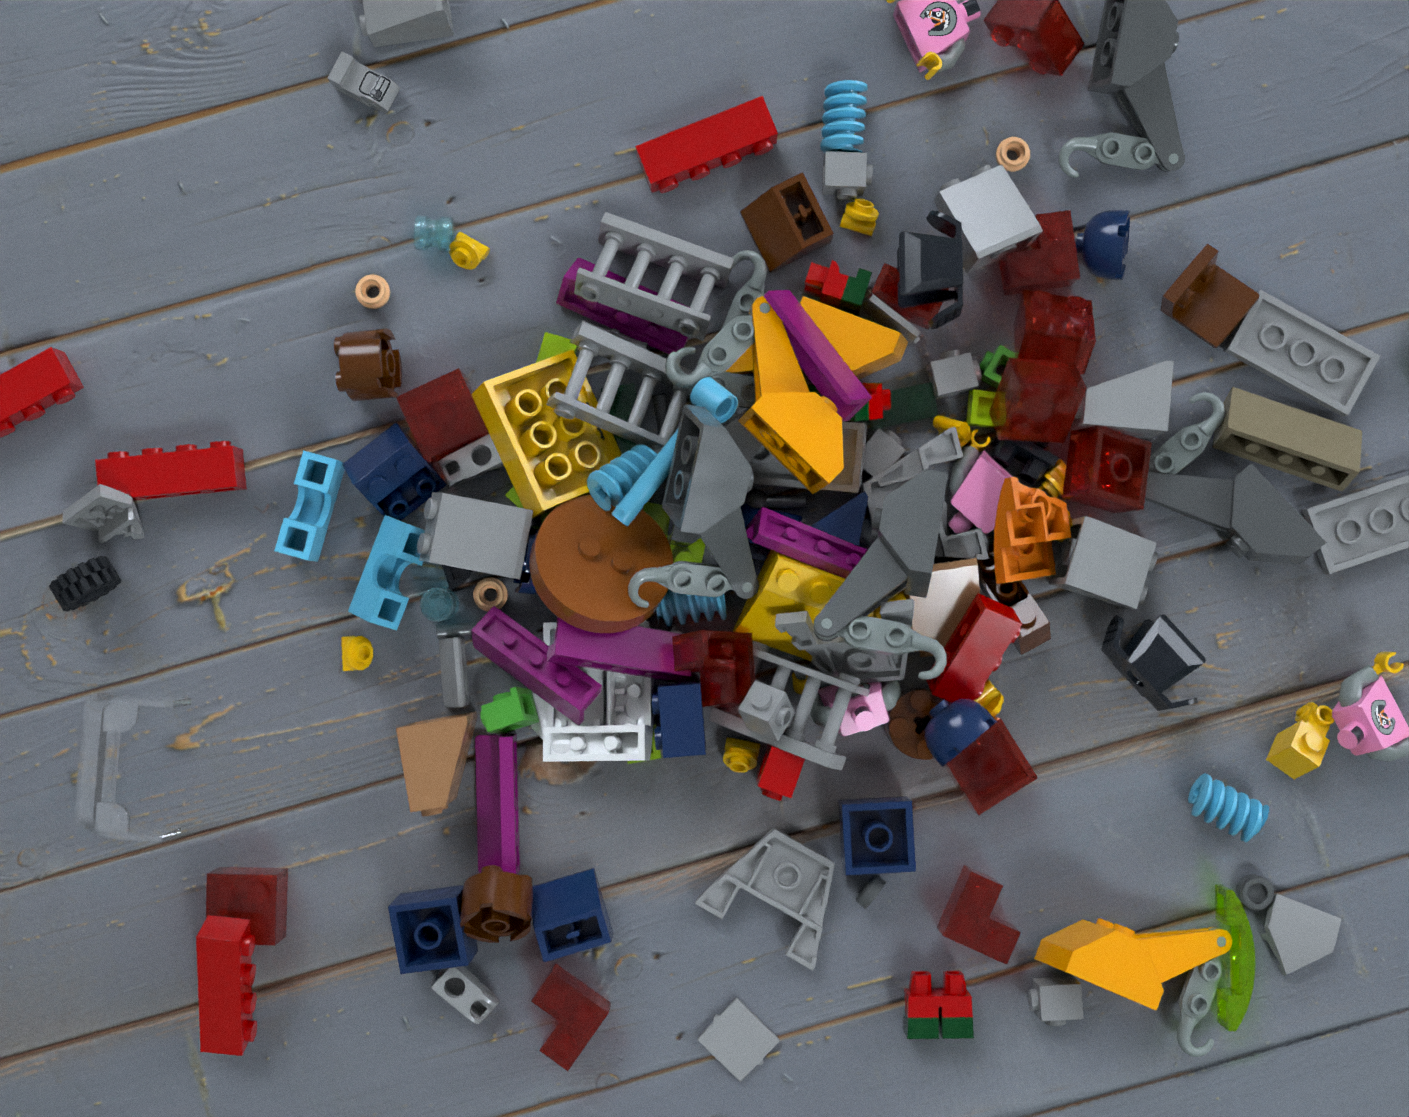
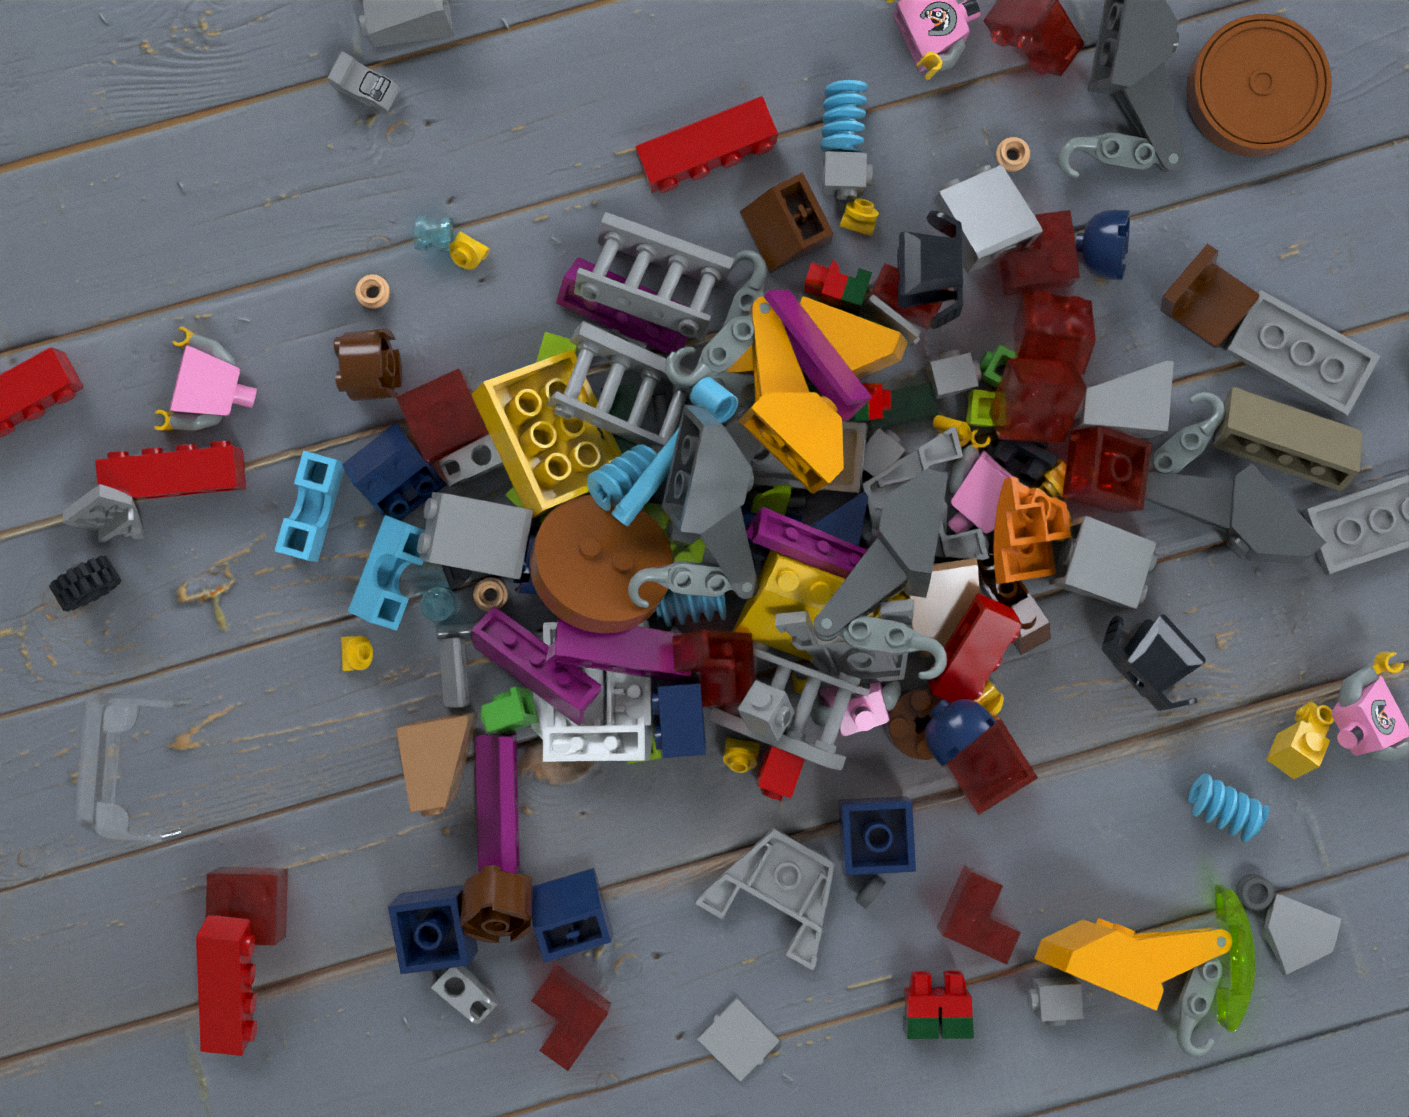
(204, 386): none -> bright pink torso
(773, 499): none -> lime tile
(1258, 85): none -> dark orange brick

